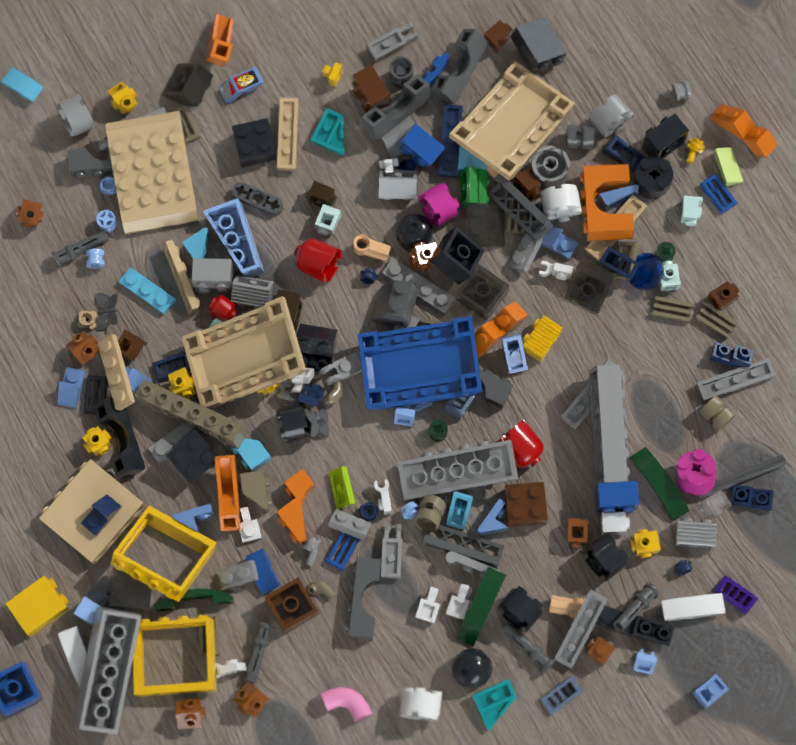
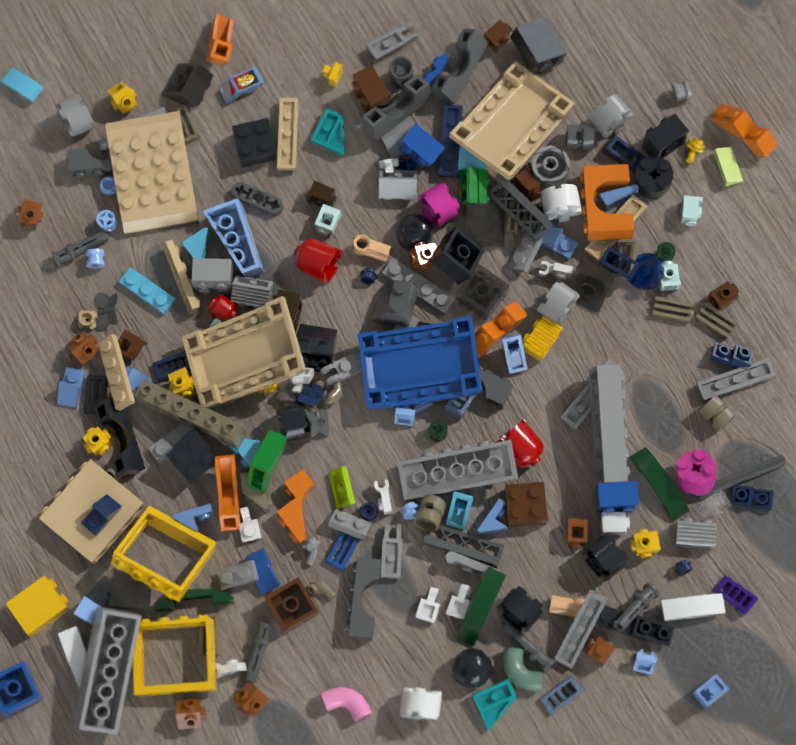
(266, 461): none -> green slope
(518, 673): none -> sand green cylinder
(558, 302): none -> light grey brick
(721, 209): blue tile -> none

